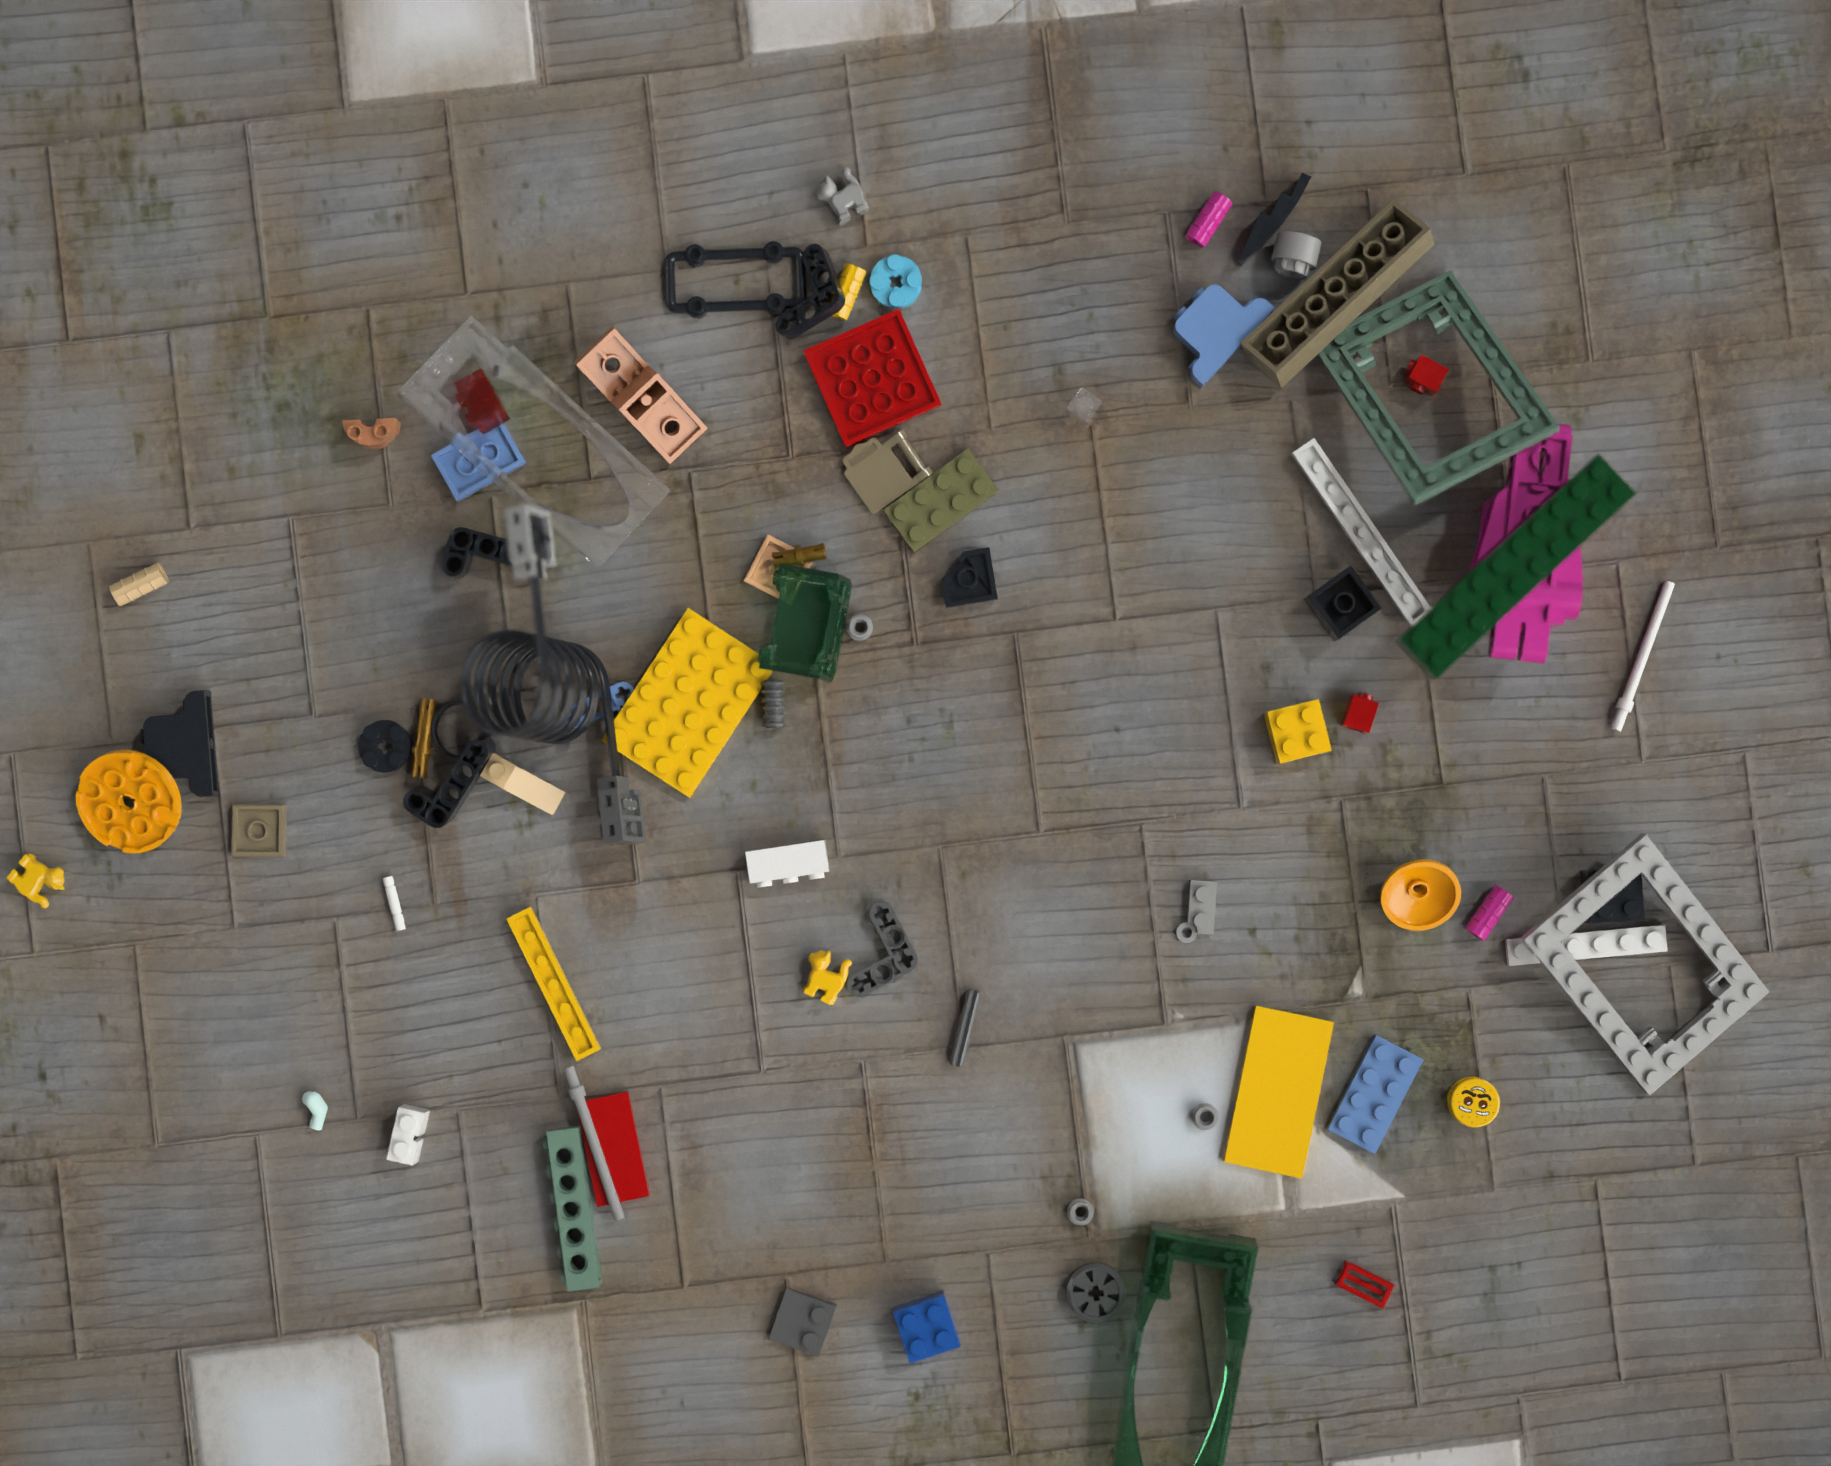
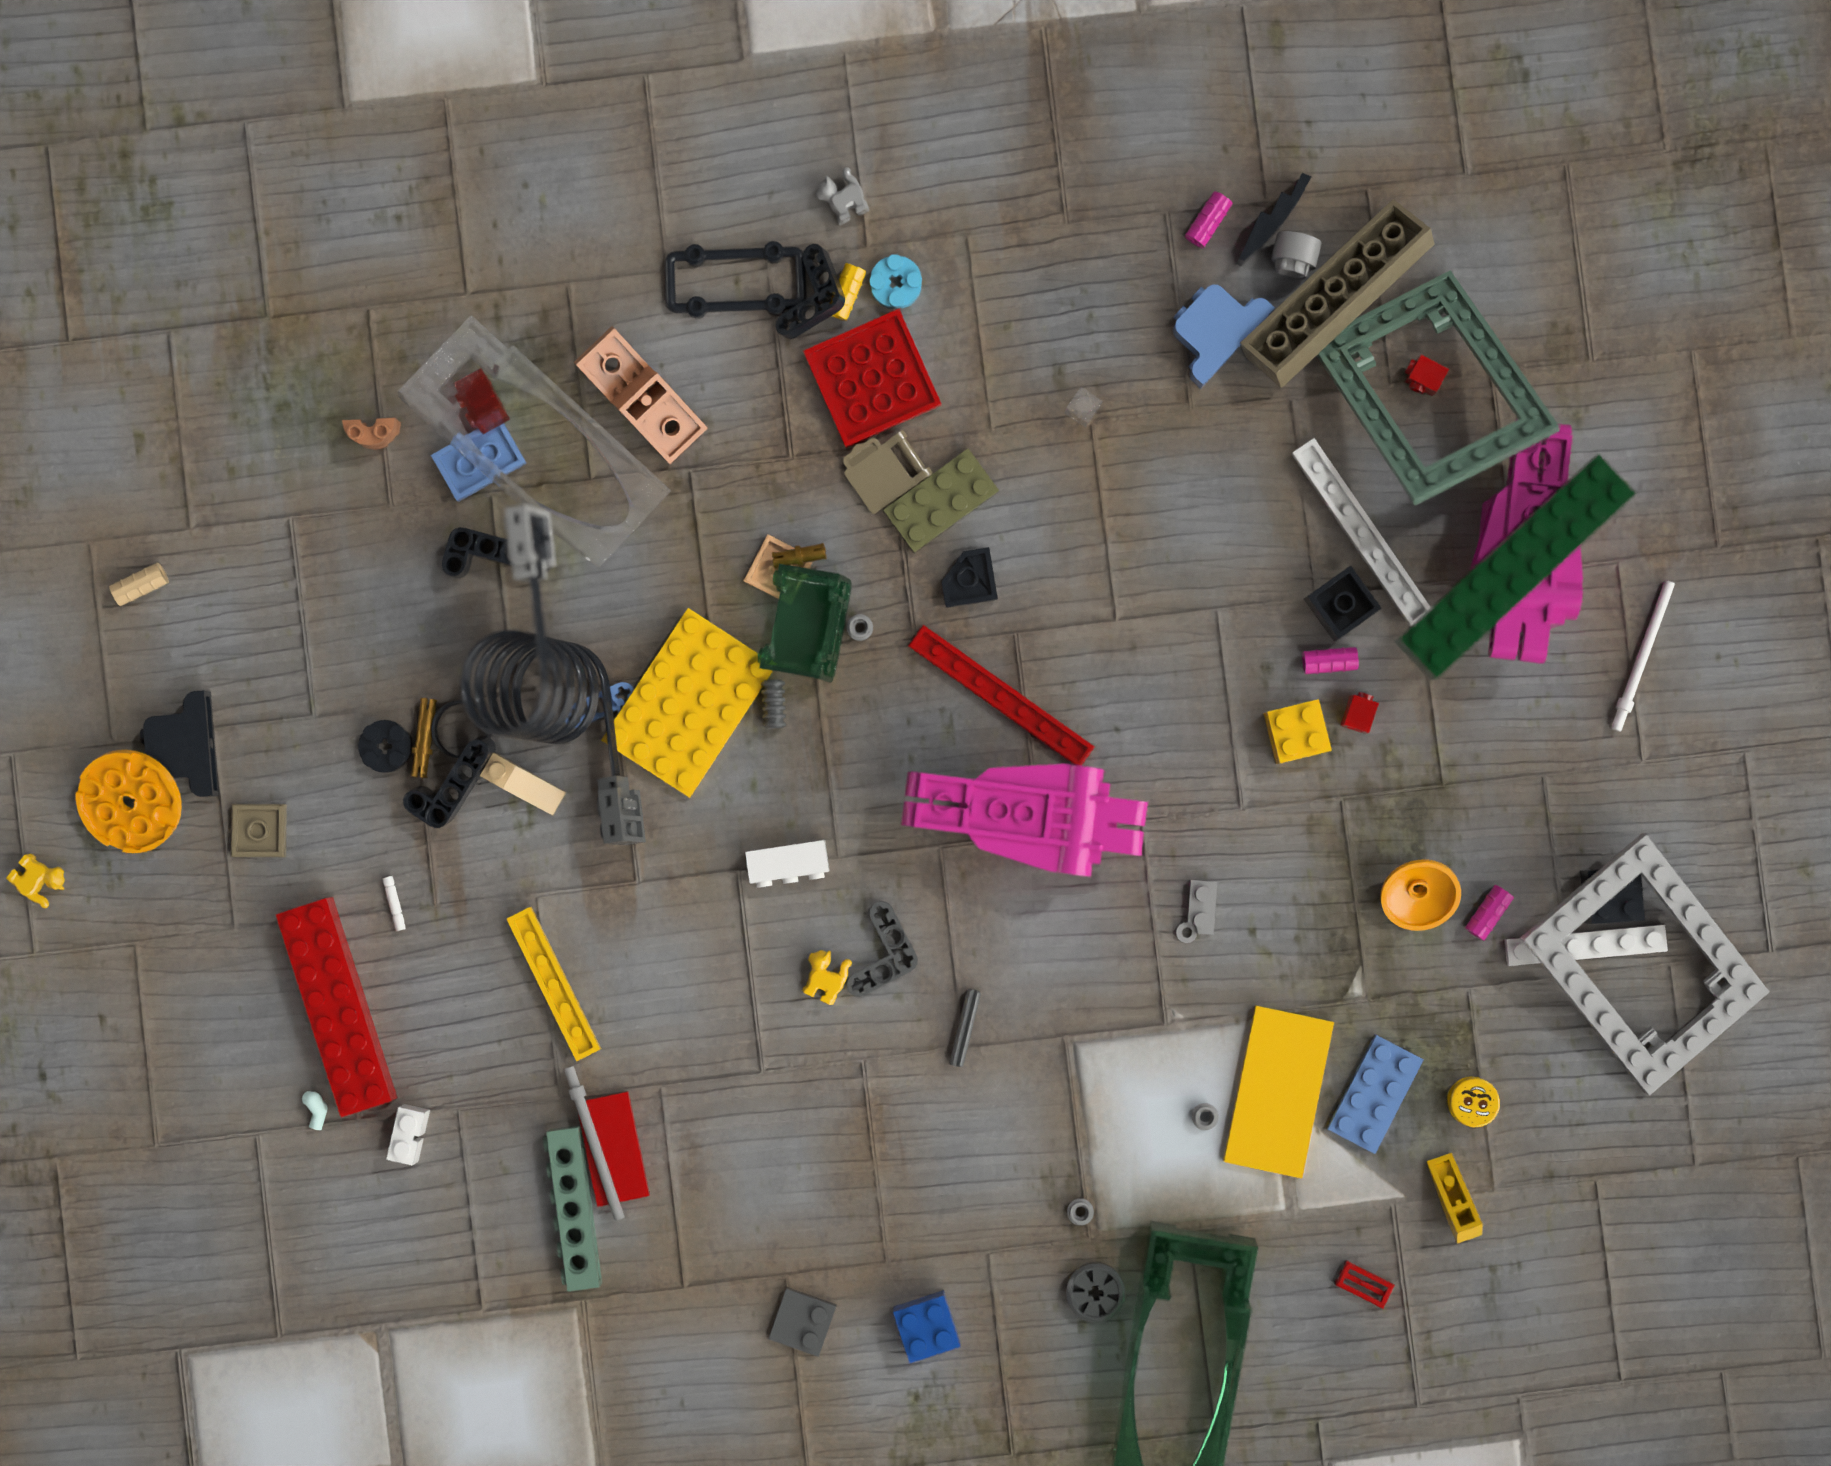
(336, 1006): none -> red brick
(1001, 696): none -> red tile
(1032, 814): none -> dark pink piece
(1330, 660): none -> dark pink axle
(1455, 1198): none -> yellow slope

